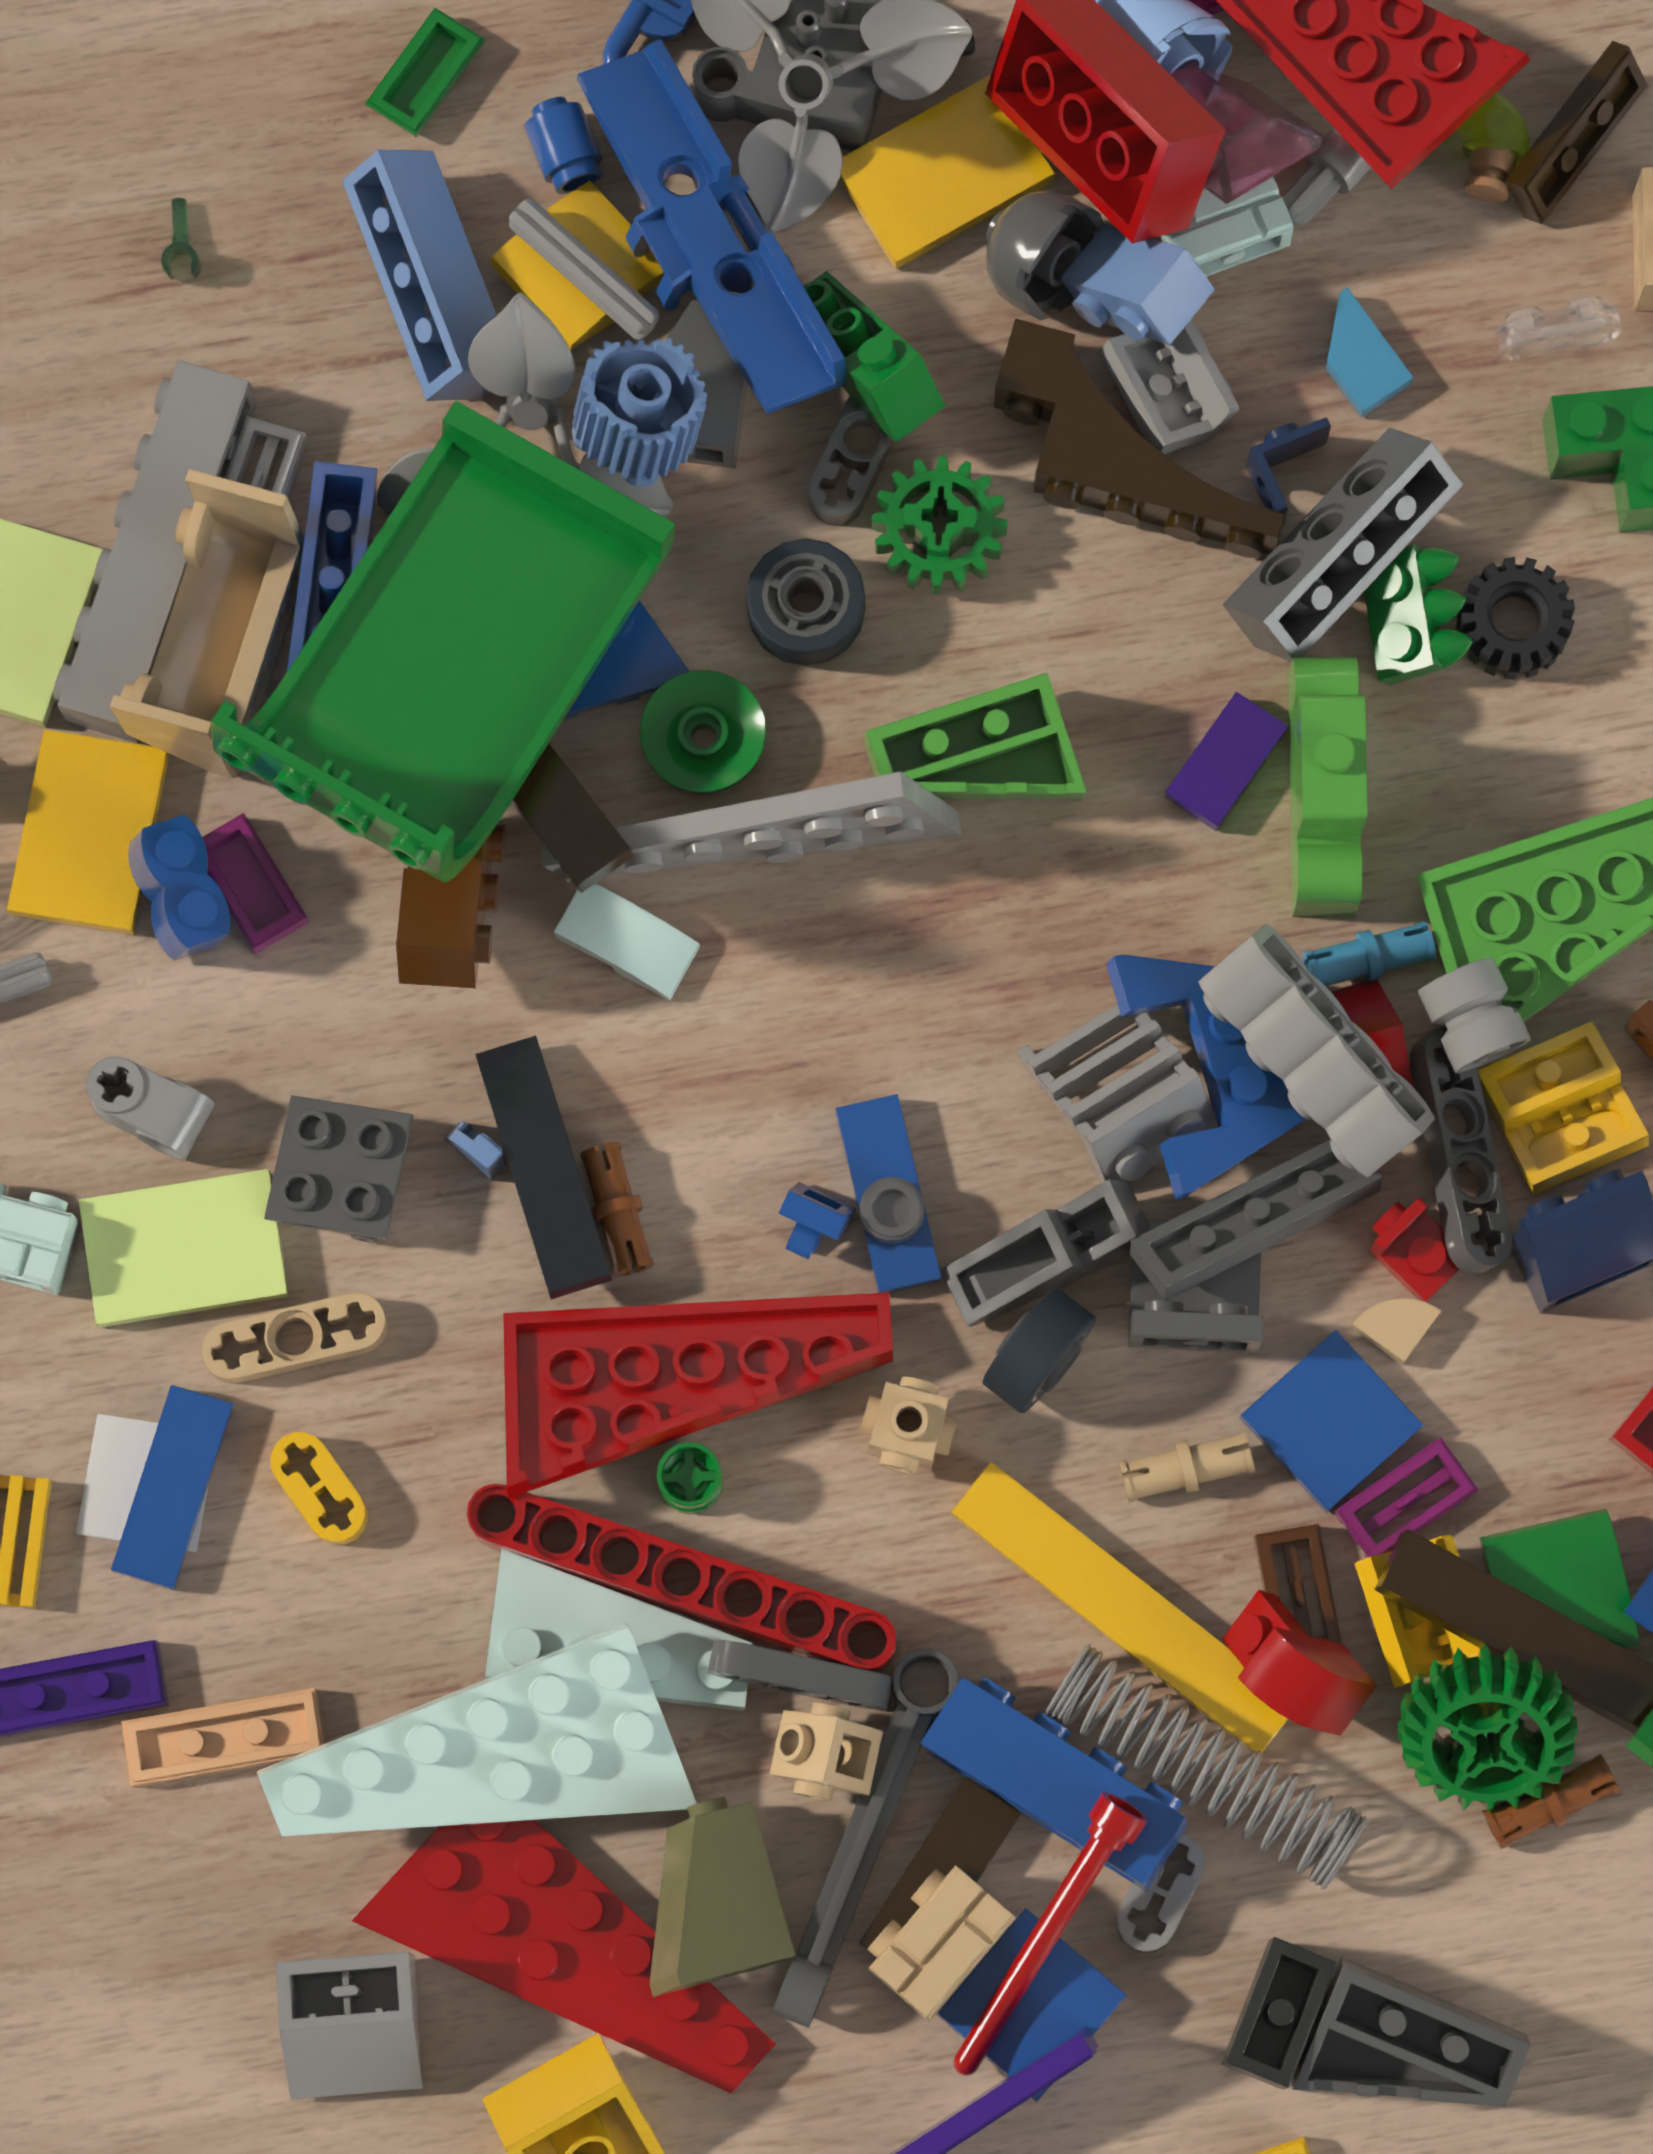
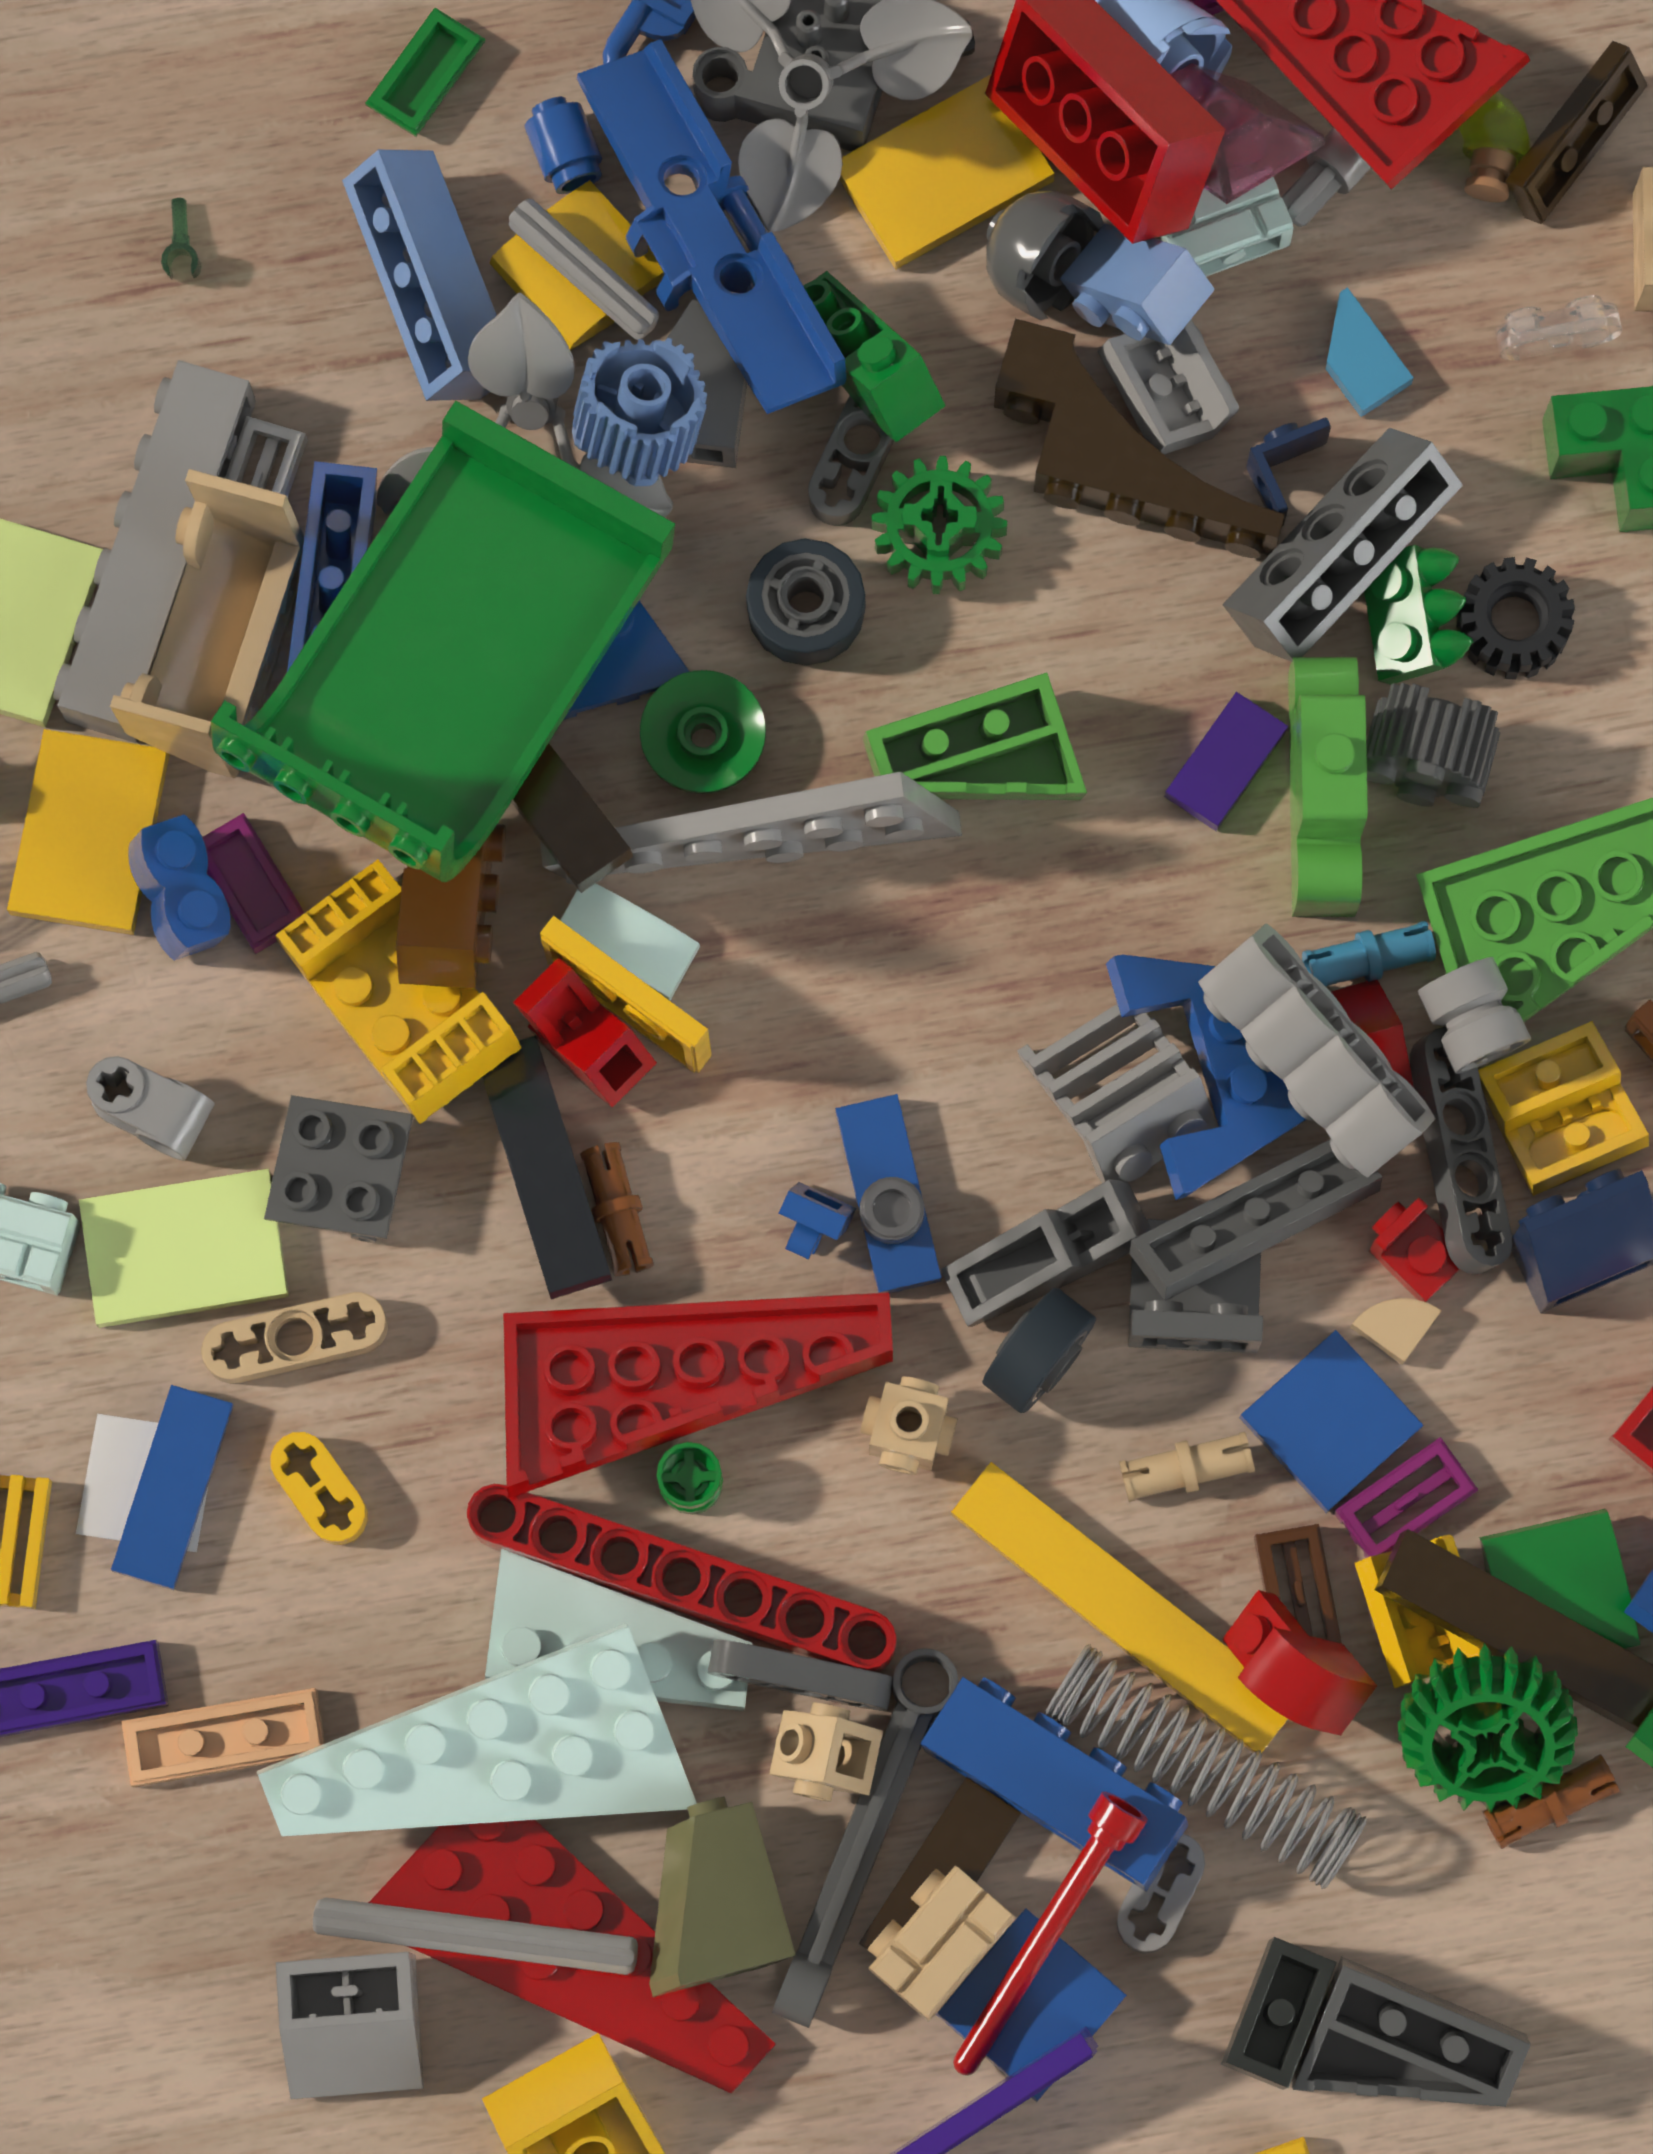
(417, 1037): none -> yellow plate
(475, 1935): none -> light grey axle
(477, 1149): medium blue tile -> none
(584, 1033): none -> red brick
(629, 996): none -> yellow tile
(1431, 746): none -> dark grey brick

